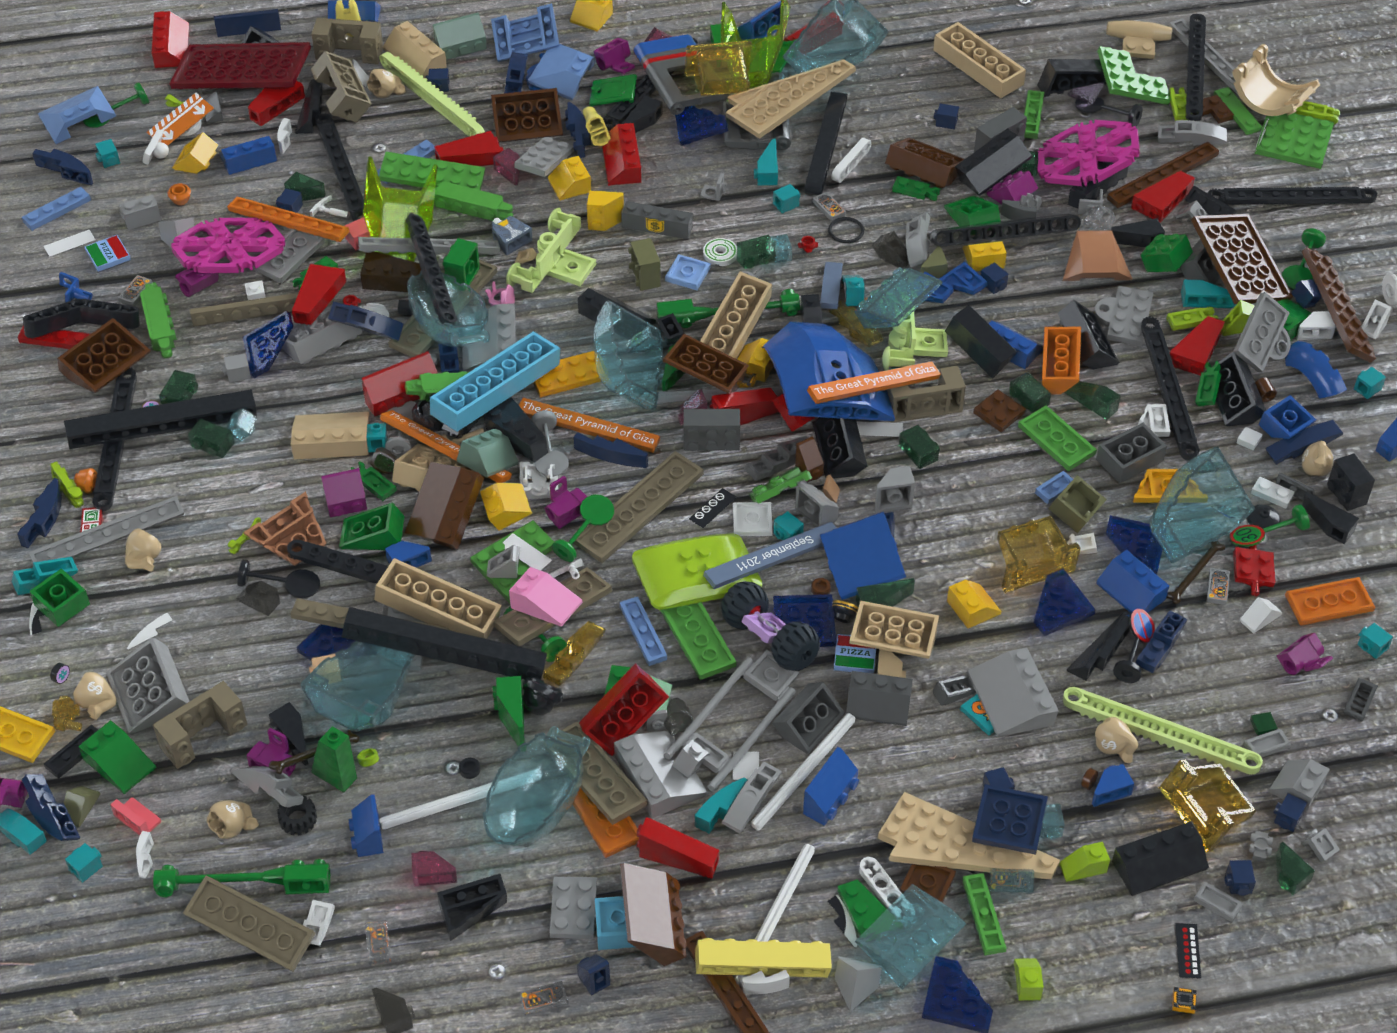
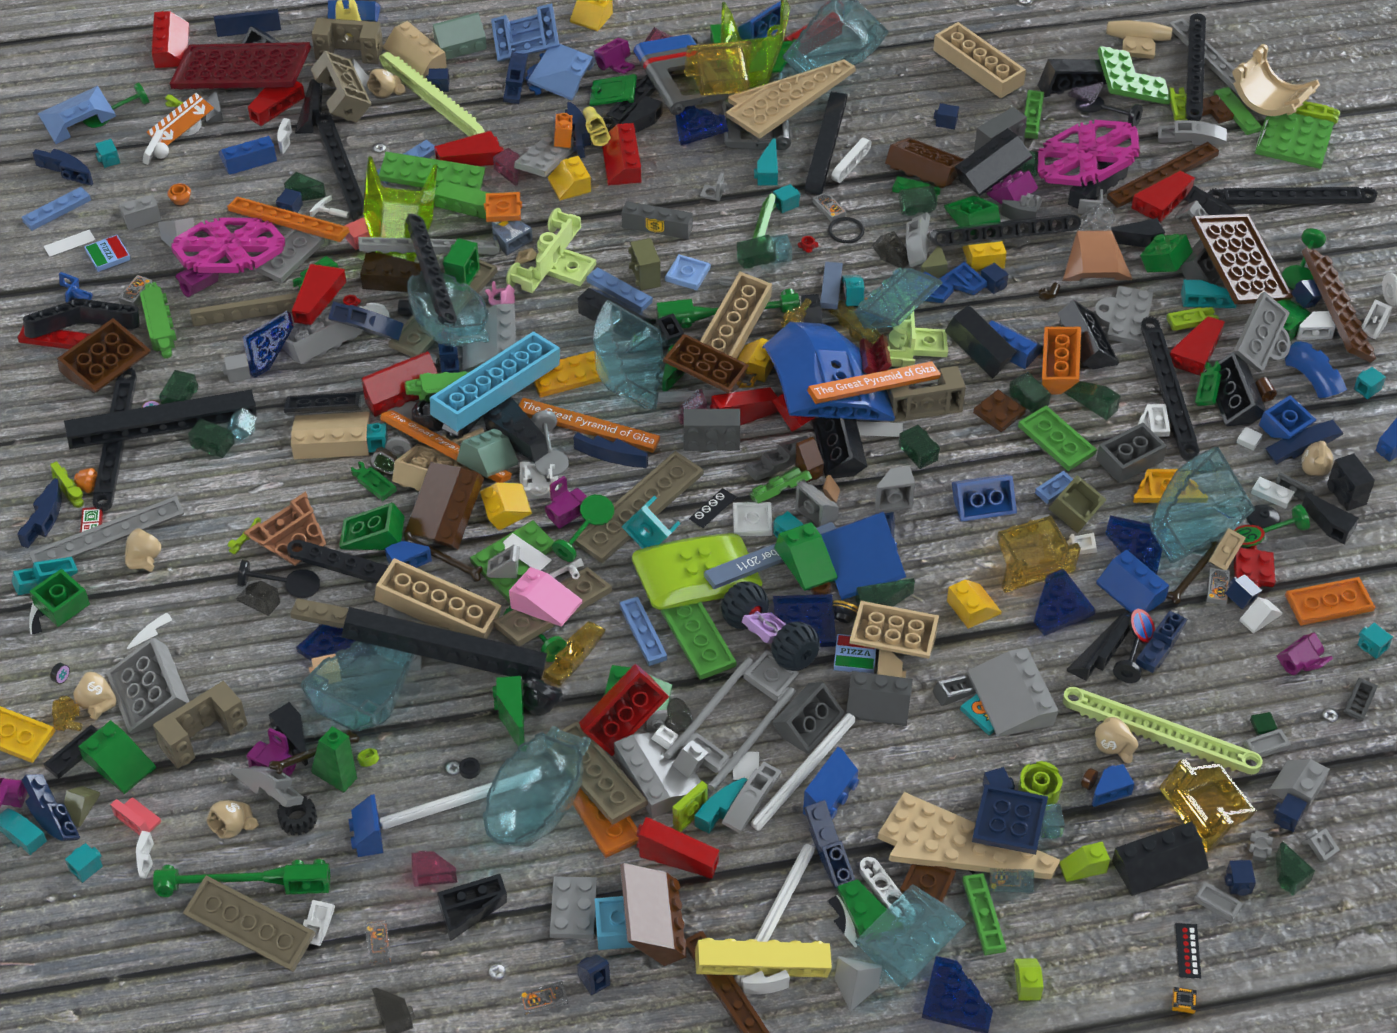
(196, 154): yellow slope -> none
(255, 290): white slope -> none
(322, 403): none -> black slope
(344, 492): magenta slope -> none
(474, 572): none -> dark brown piece
(503, 207): none -> orange plate
(526, 115): reddish brown slope -> none
(563, 130): none -> orange slope
(604, 209): yellow slope -> none
(619, 289): none -> medium blue plate
(645, 518): none -> teal hose
(665, 737): none -> white tile
(688, 806): none -> lime tile
(720, 244): white tile -> none
(764, 216): none -> plate
(796, 314): none -> clear yellow piece
(806, 556): none -> green slope
(828, 844): none -> dark blue slope
(875, 356): none -> dark red fence
(917, 200): none -> clear green brick
(984, 497): none -> blue slope
(1041, 780): none -> lime brick
(1044, 294): none -> dark brown arm
(1226, 549): none -> tan plate
(1237, 318): lime slope -> none
(1242, 591): none -> dark blue brick

